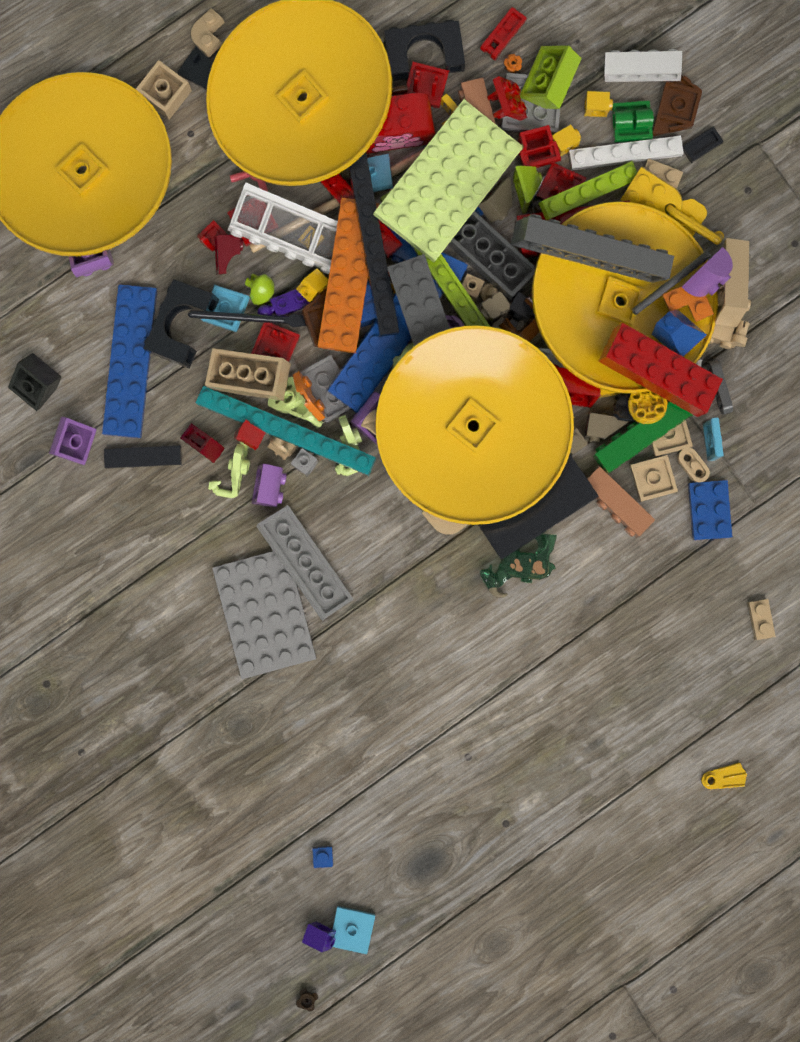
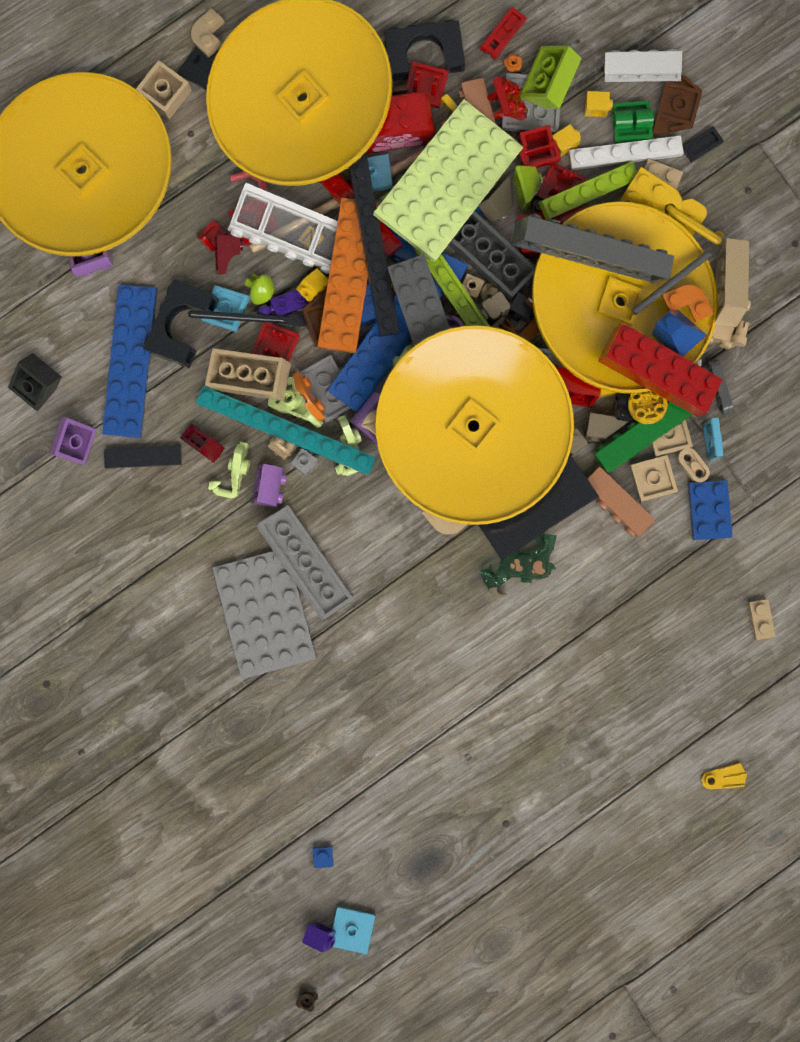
(249, 434): red tile -> none
(710, 275): medium lavender brick -> none

